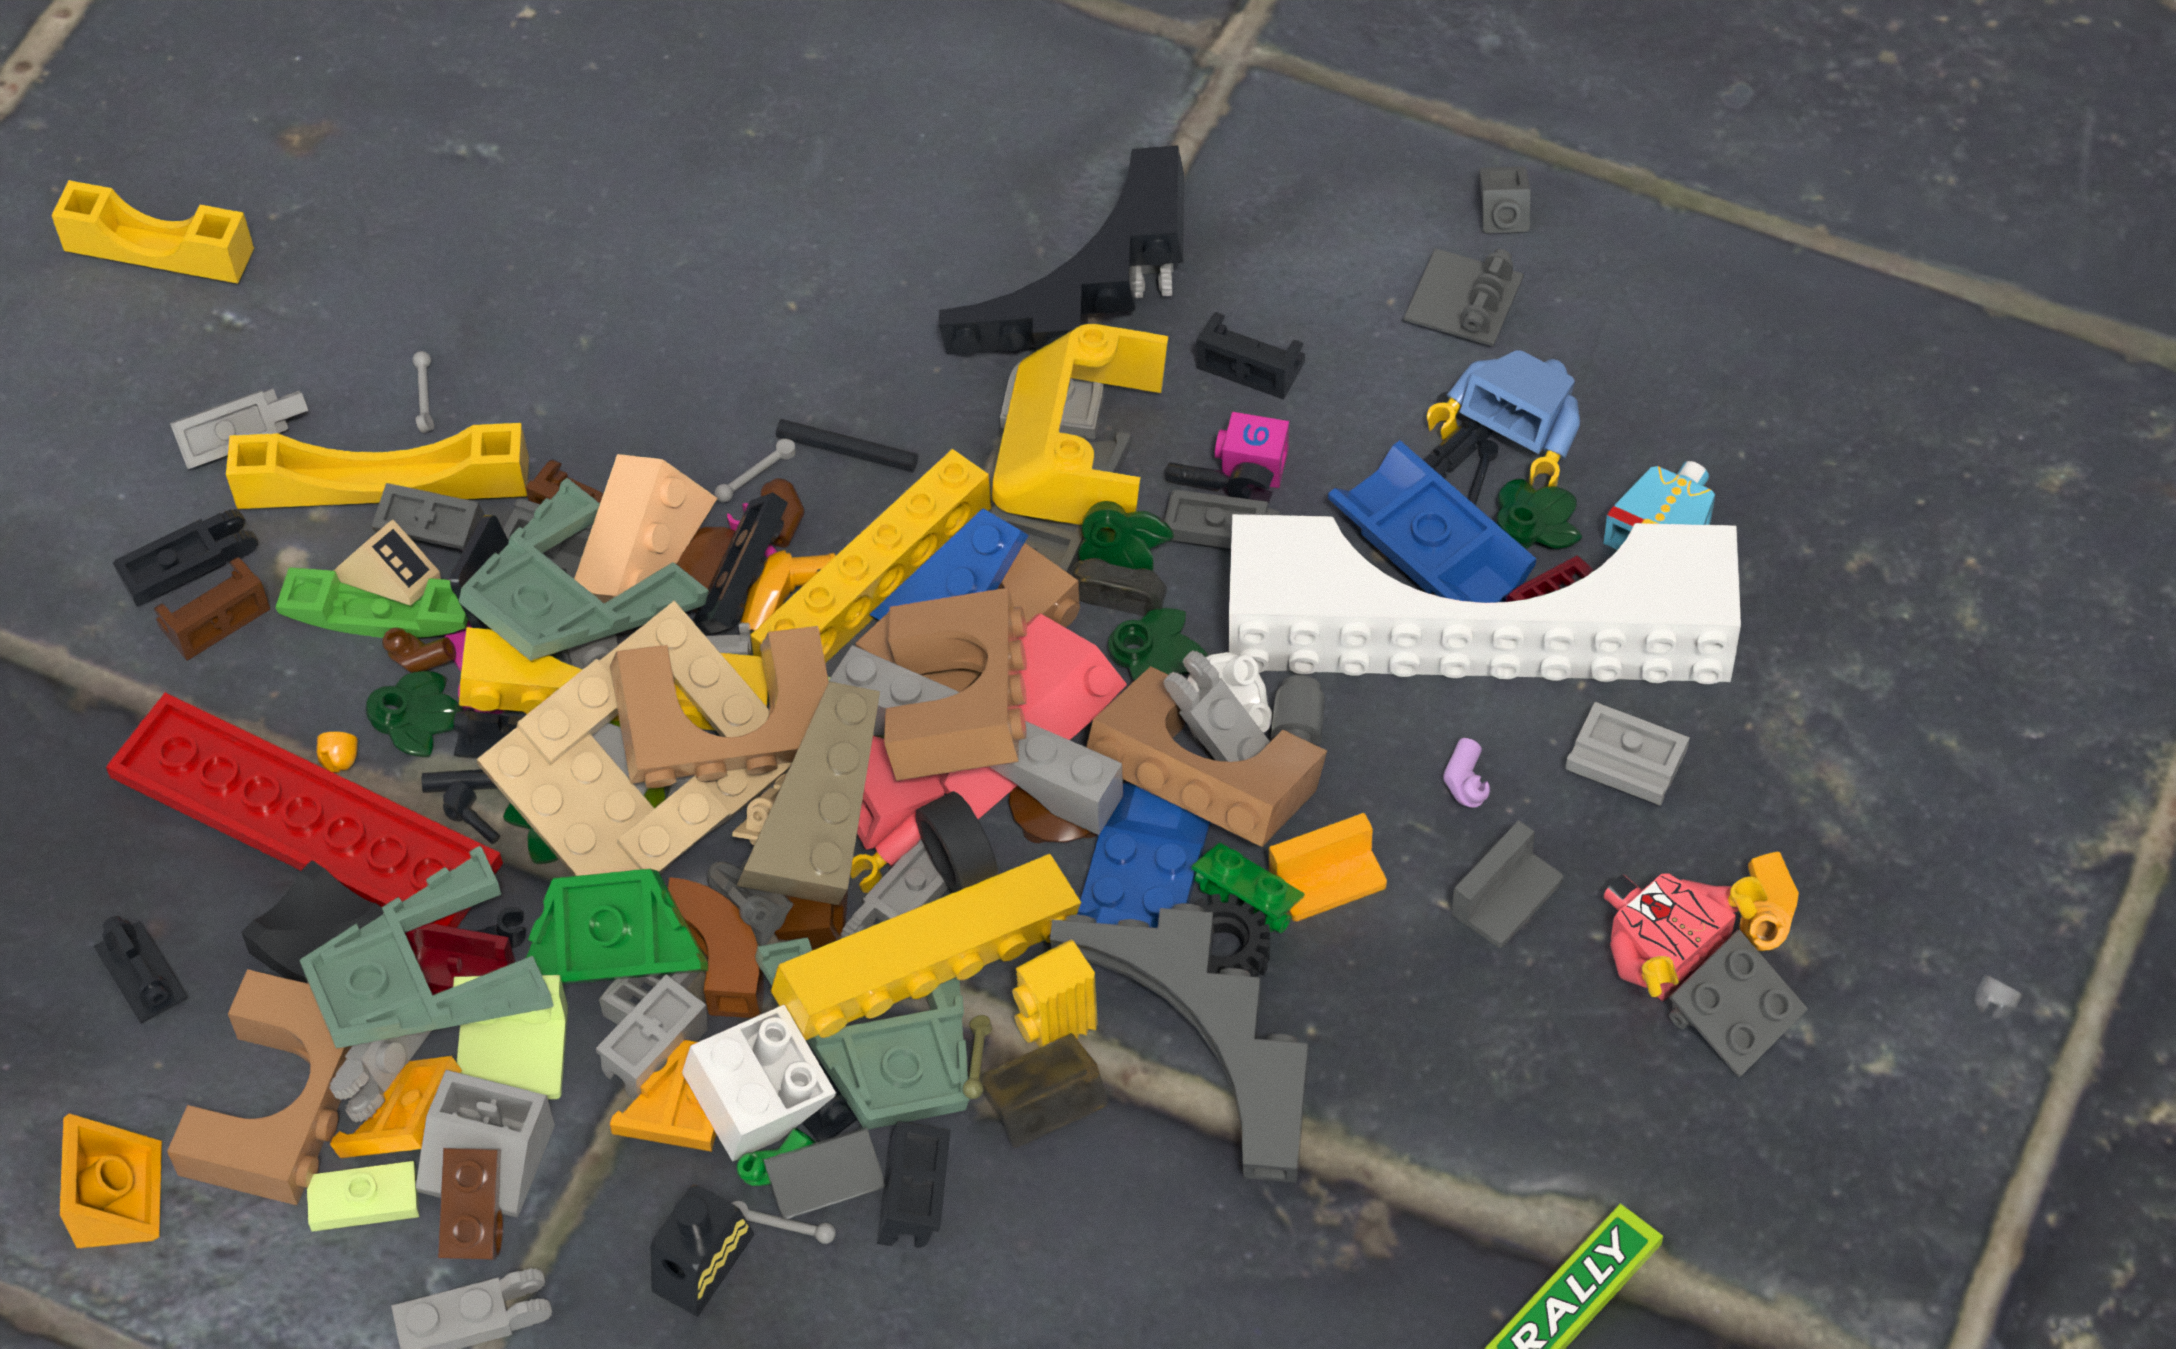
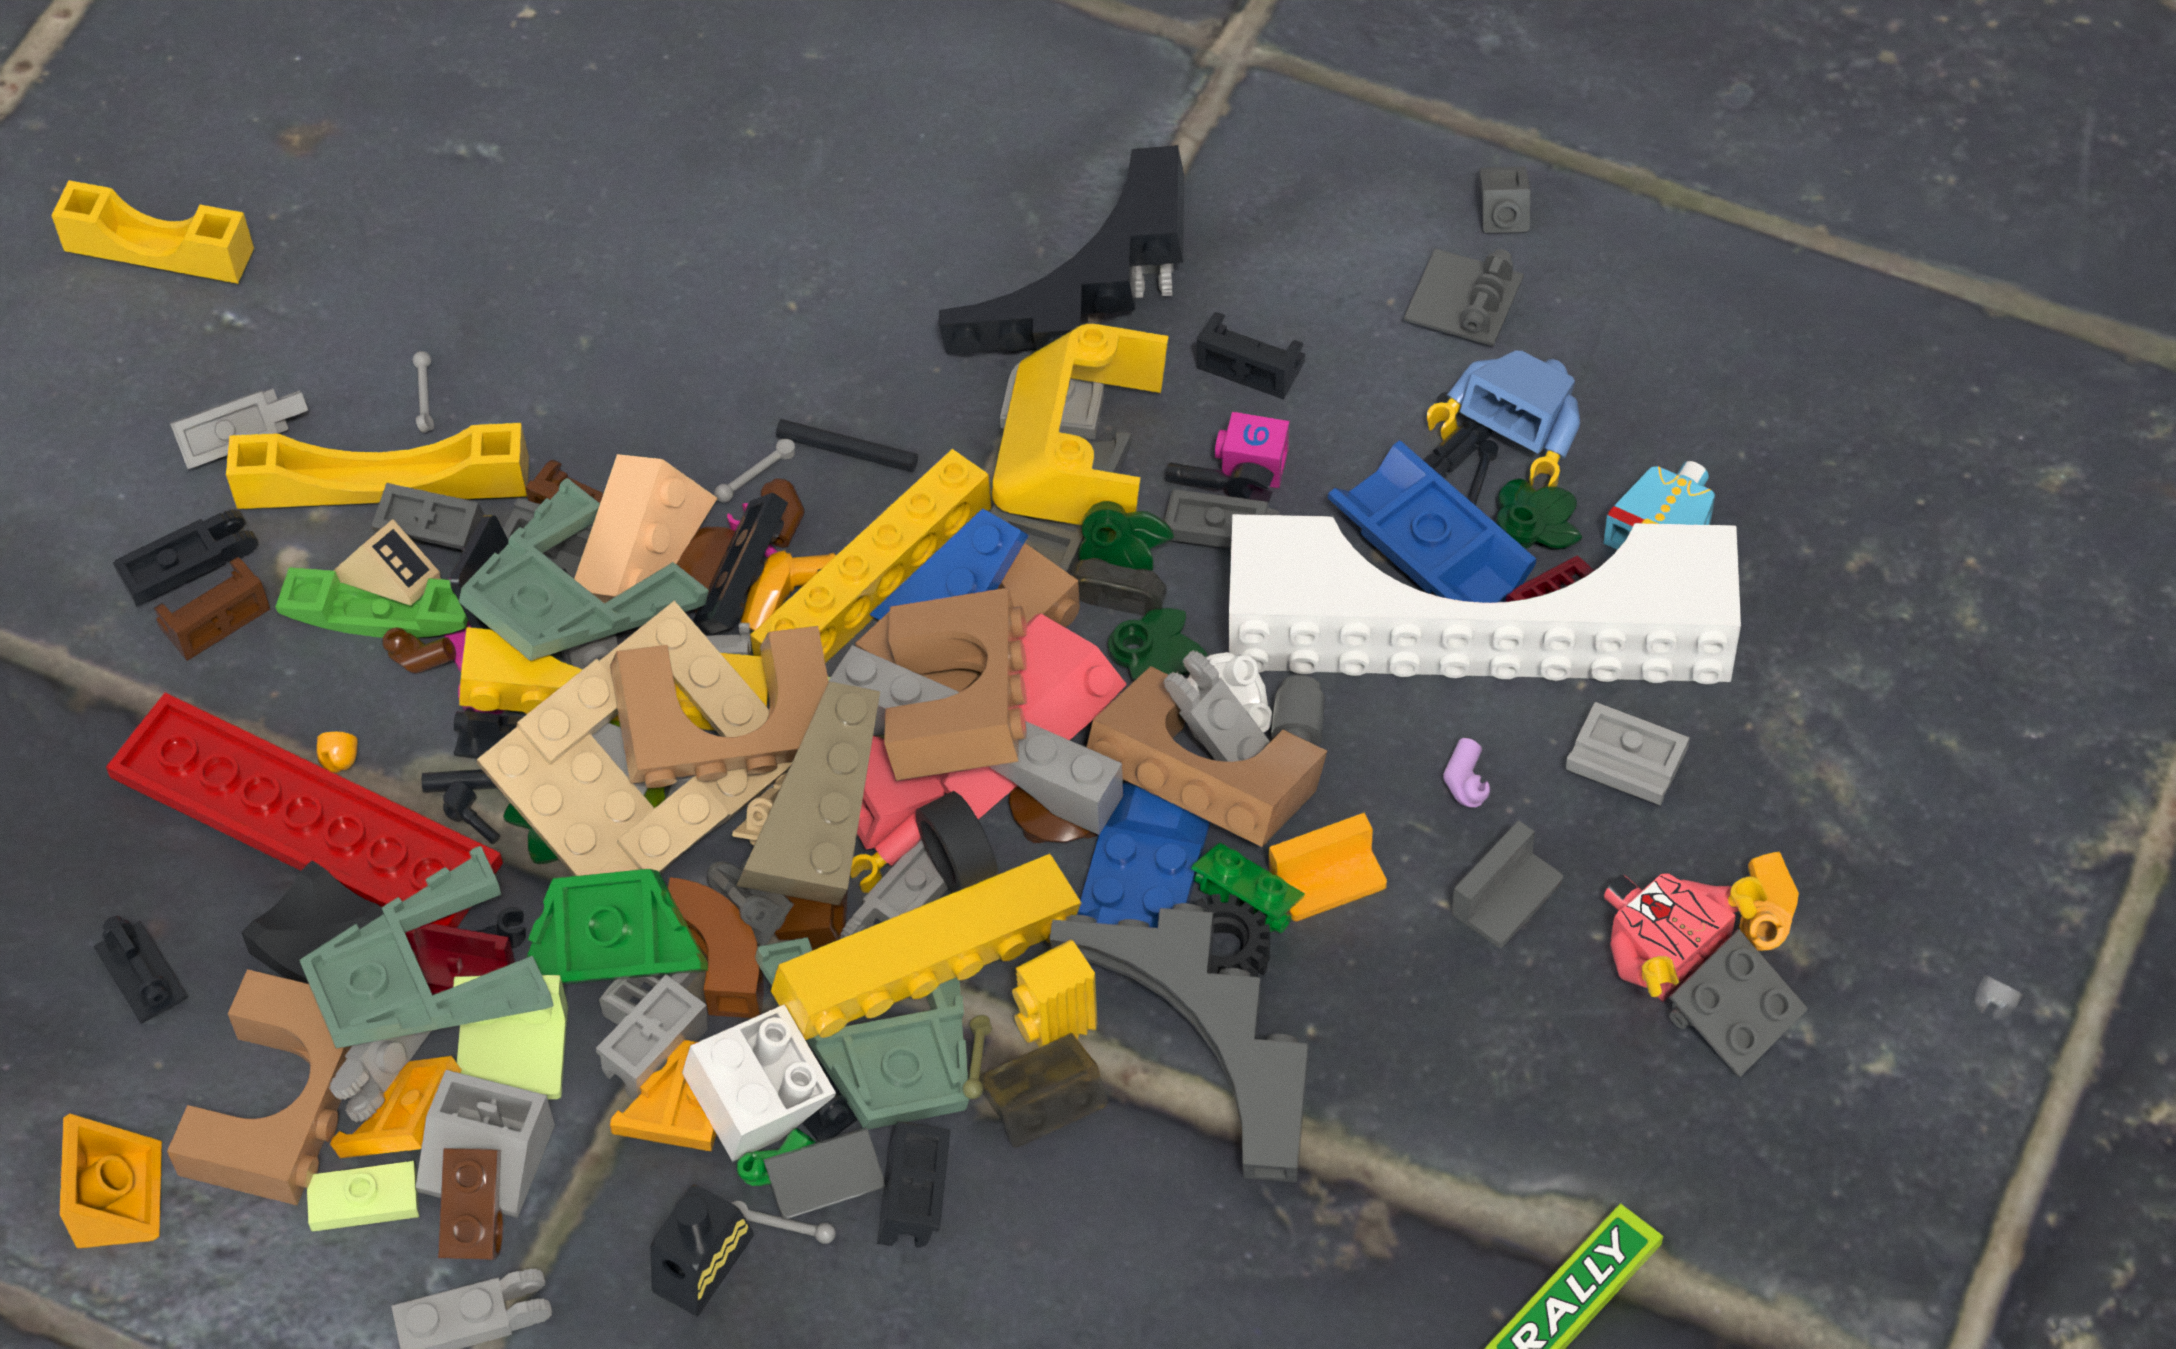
(420, 711): dark green plate -> none

